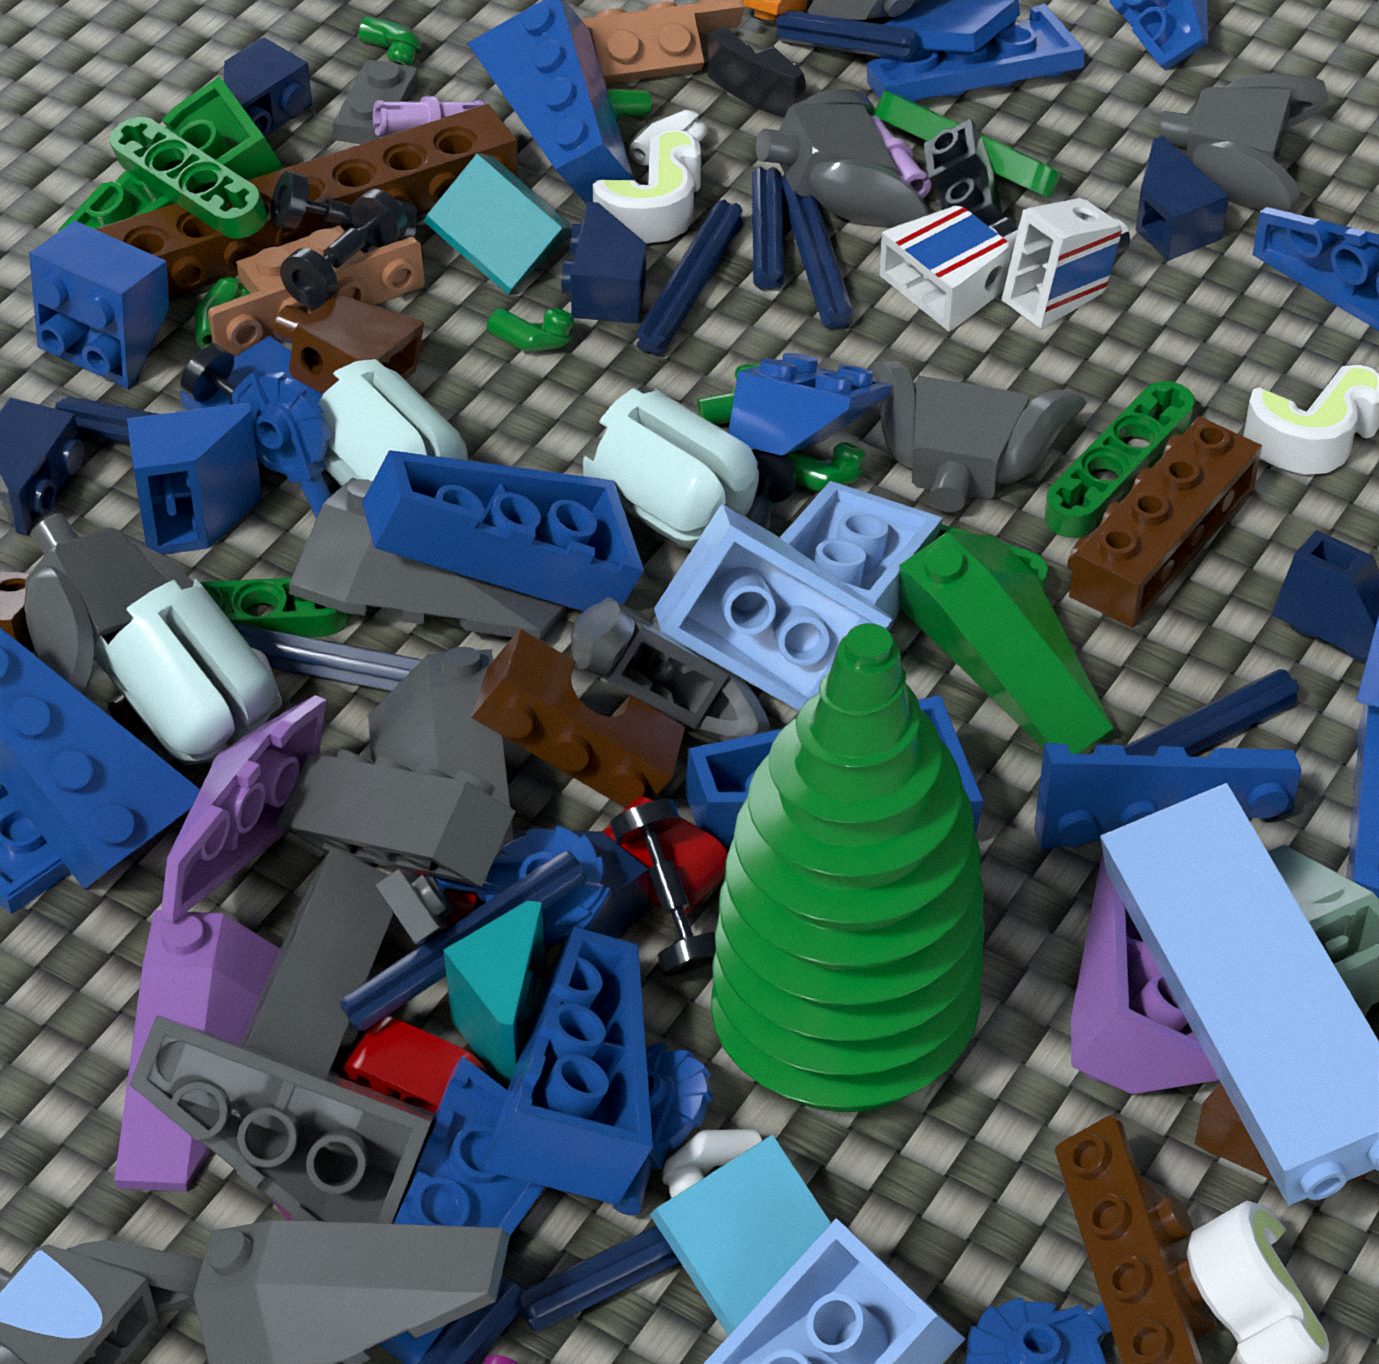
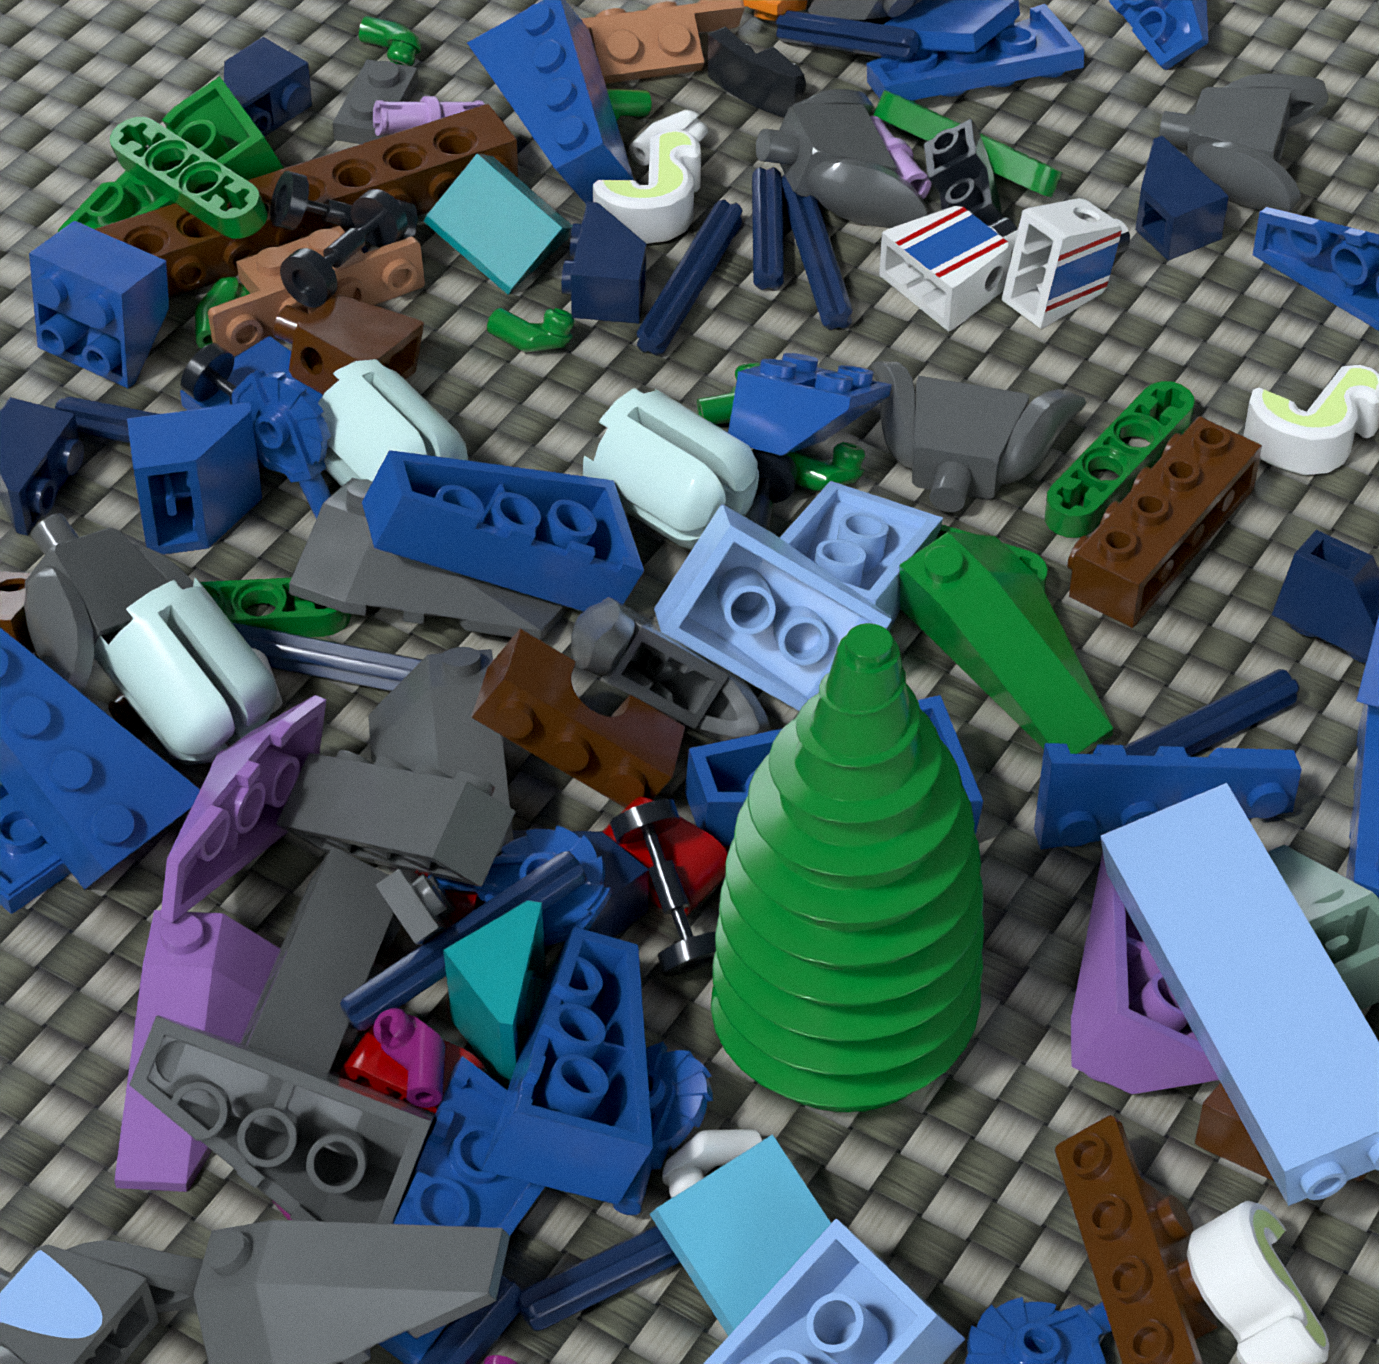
(417, 1050): none -> magenta arm

